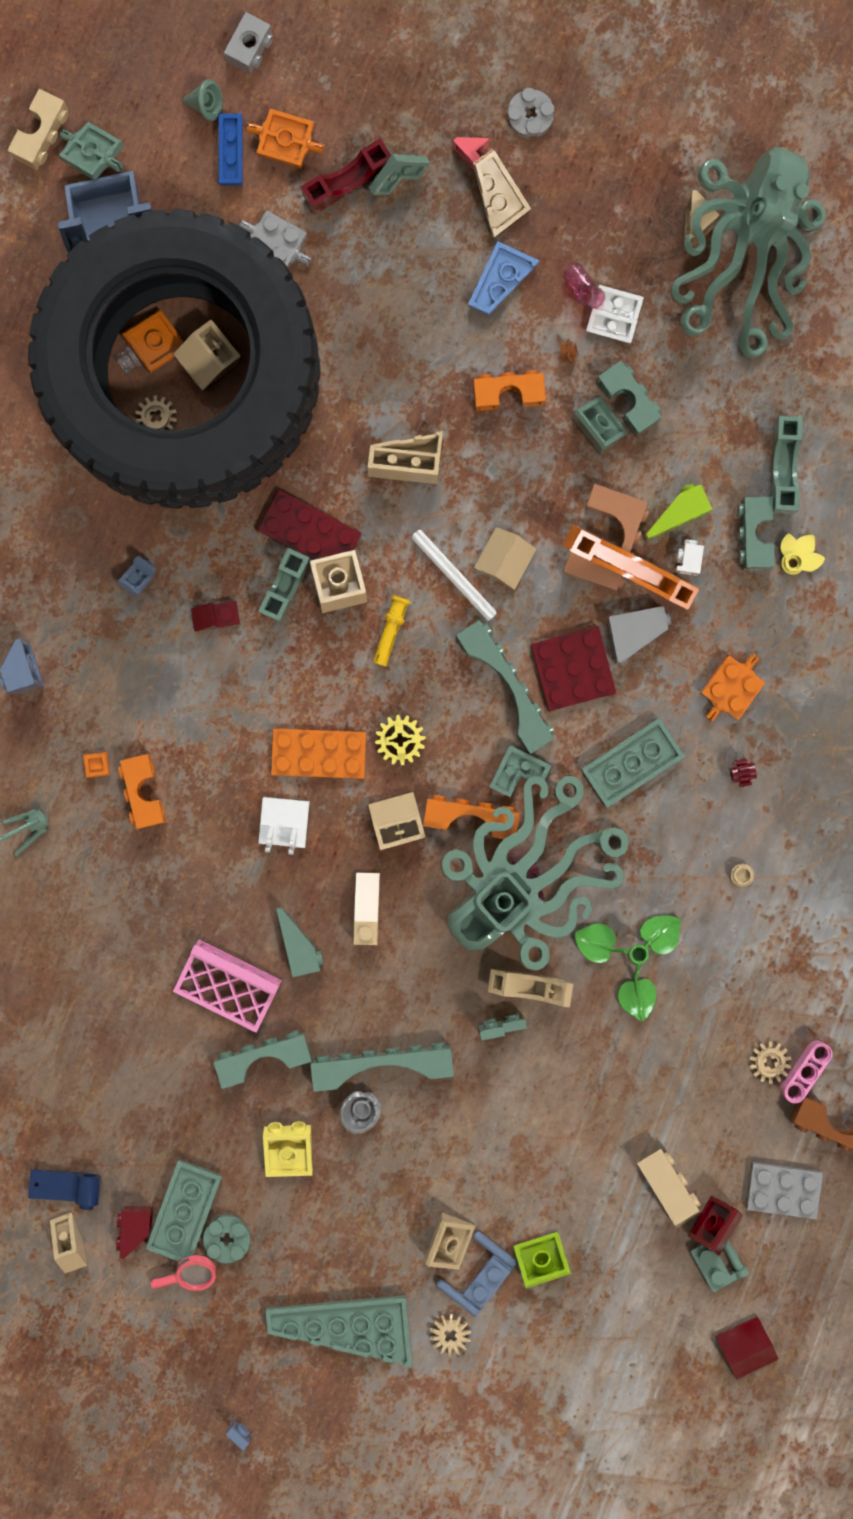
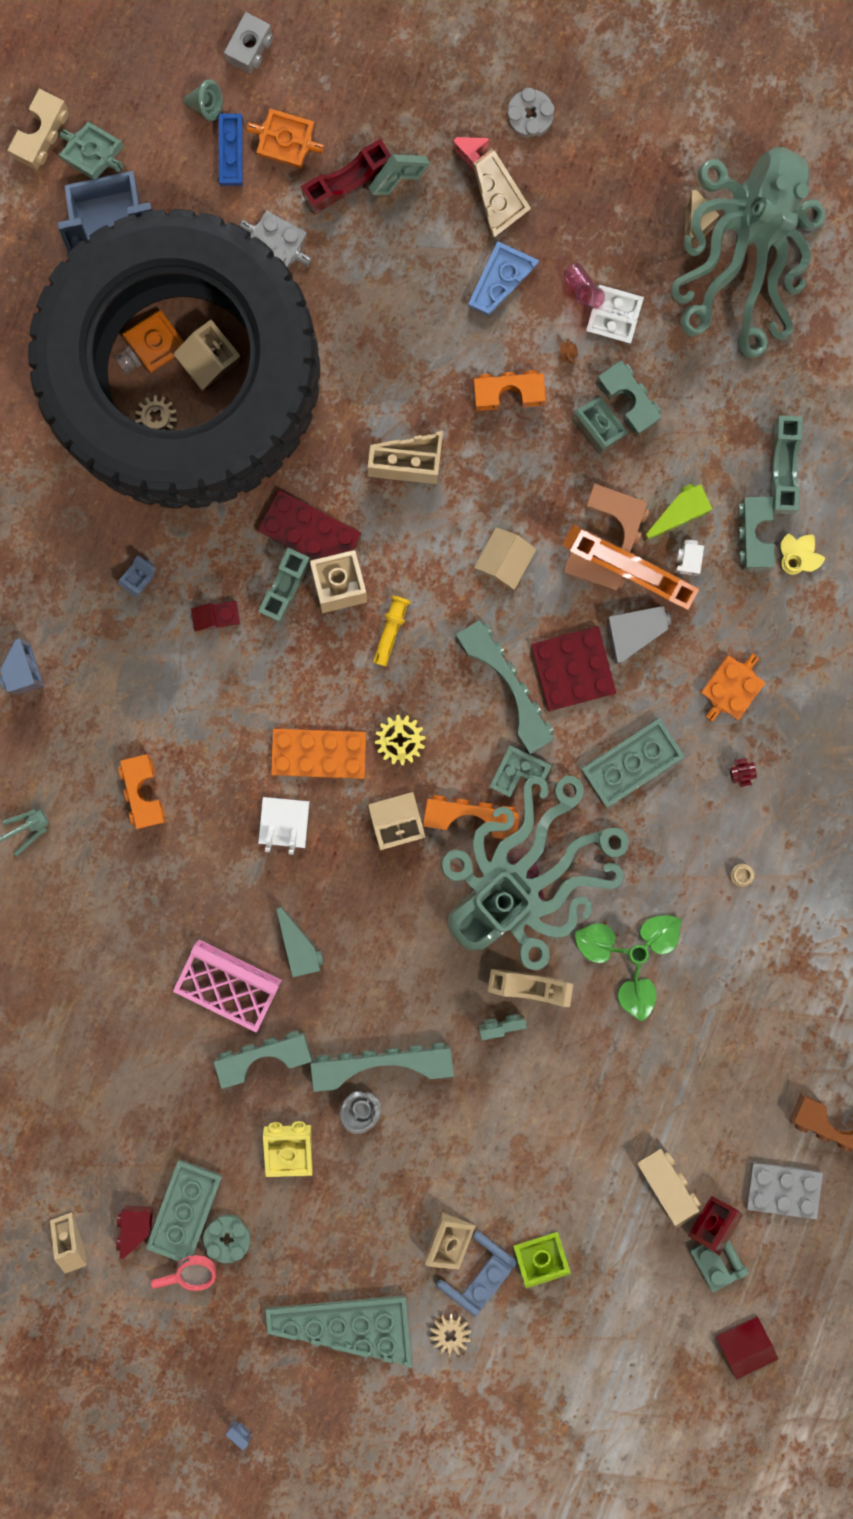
(66, 1186): dark blue door -> none
(96, 765): orange tile -> none
(366, 909): slope -> none
(454, 575): white axle -> none
(779, 1065): tan gear -> none
(805, 1083): bright pink beam -> none

